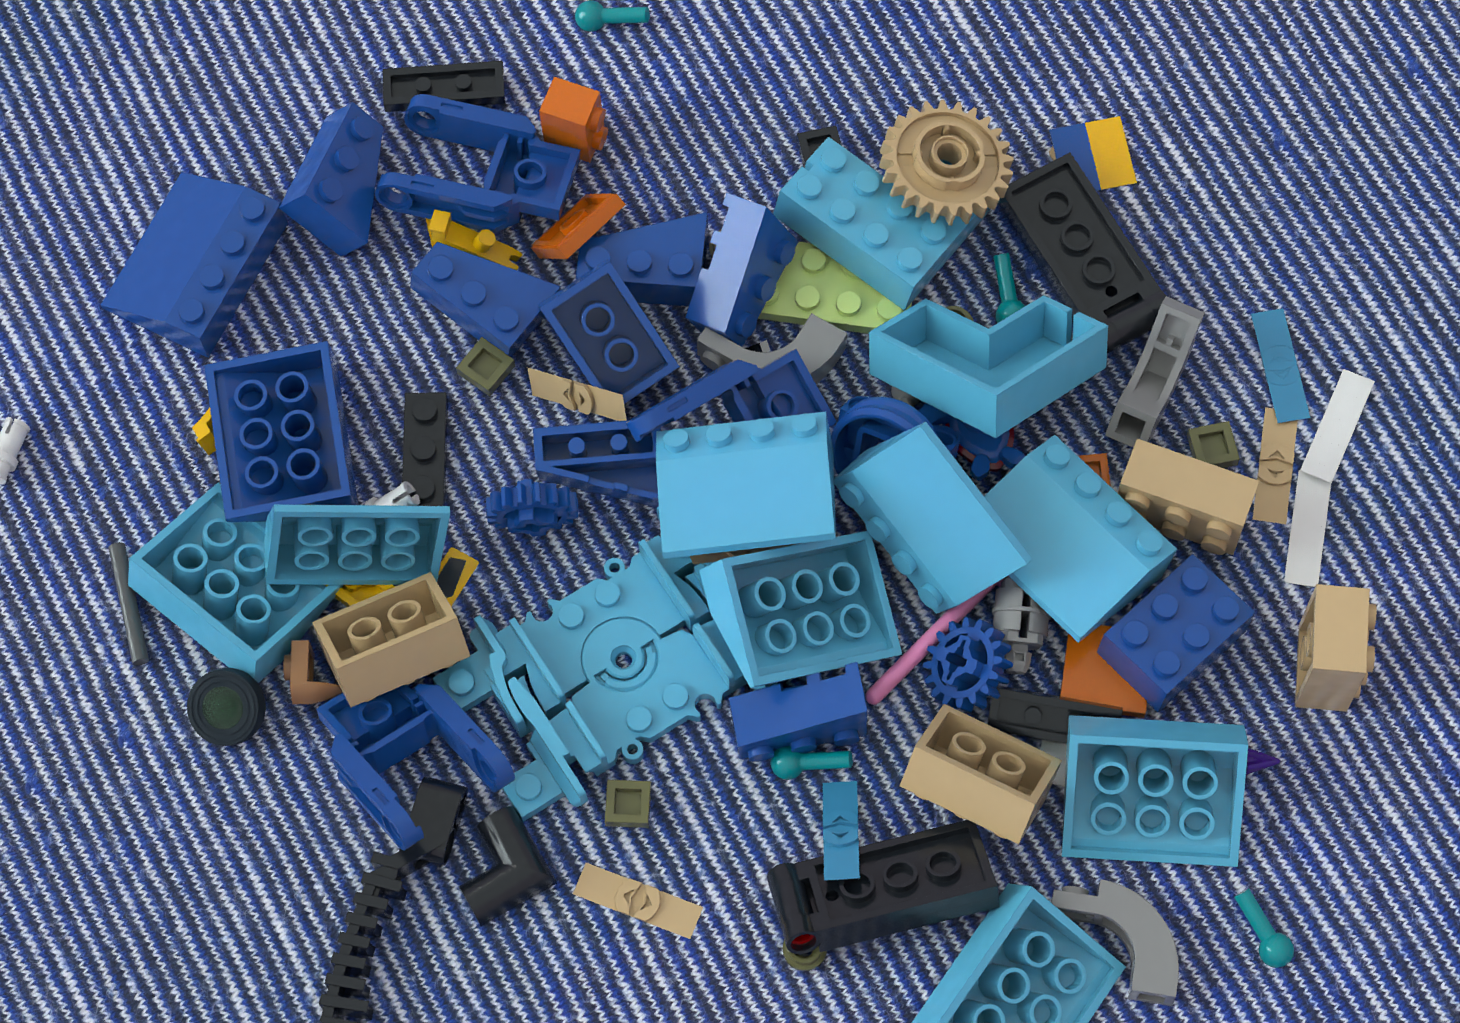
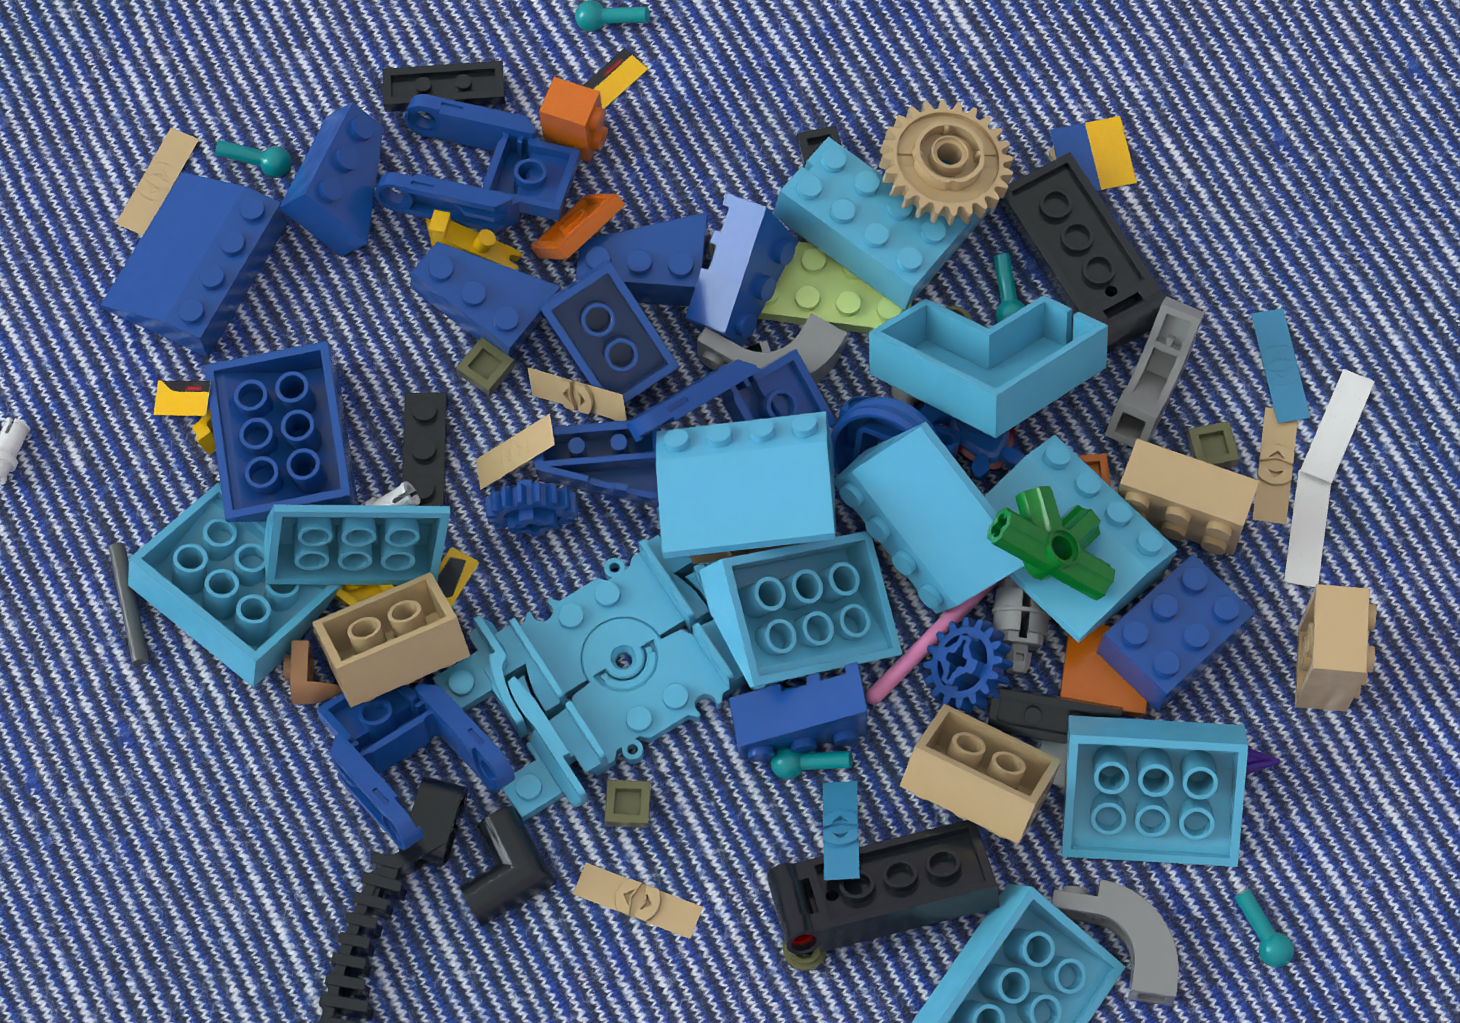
(157, 181): none -> tan piece
(182, 398): none -> yellow sticker
(226, 706): black wheel -> none
(273, 161): none -> teal bar
(515, 452): none -> tan piece
(616, 76): none -> yellow sticker
(1053, 544): none -> green piece

